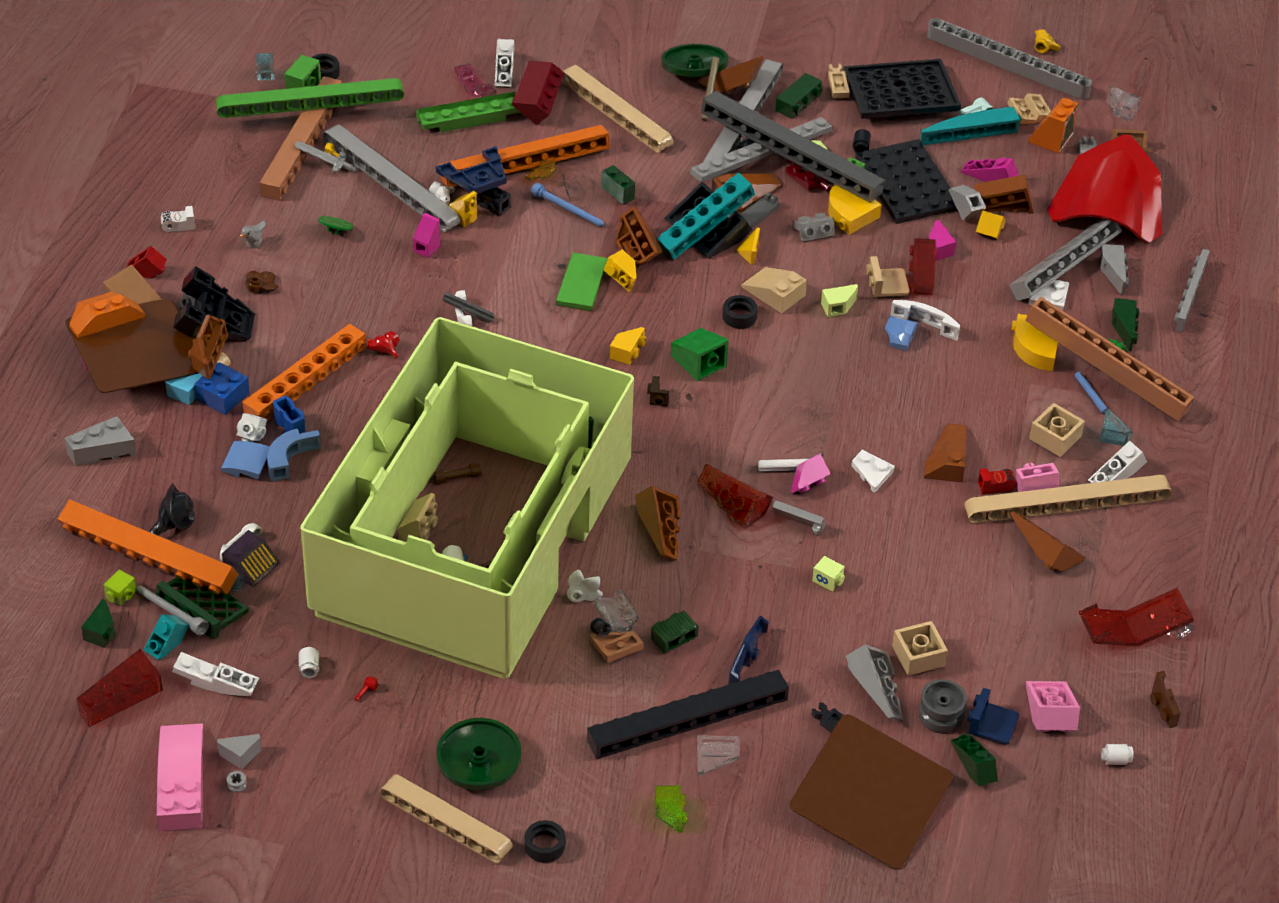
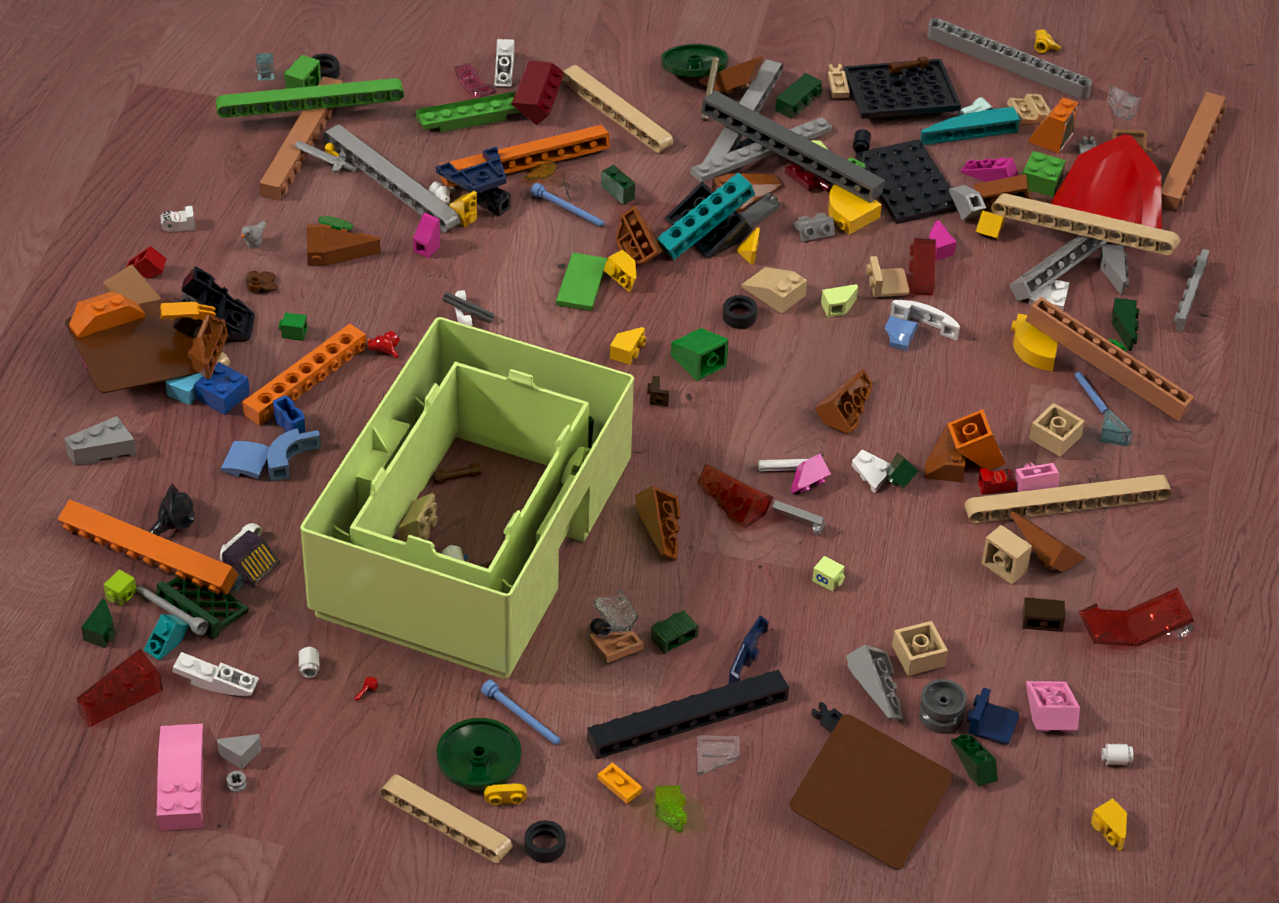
(186, 309): none -> light orange arm
(251, 427): white brick -> none
(293, 326): none -> green brick
(334, 246): none -> dark orange wedge
(491, 689): none -> medium blue piece
(505, 794): none -> yellow plate
(586, 588): white plate -> none
(619, 783): none -> light orange plate
(845, 404): none -> dark orange wedge
(895, 67): none -> reddish brown bar
(901, 471): none -> dark green slope
(977, 440): none -> orange slope
(1006, 554): none -> tan brick
(1043, 614): none -> dark brown brick
(1044, 173): none -> bright green brick
(1086, 224): none -> tan beam
(1111, 822): none -> yellow slope
(1121, 465): white slope -> none
(1164, 701): reddish brown wing -> none
(1192, 151): none -> nougat brick

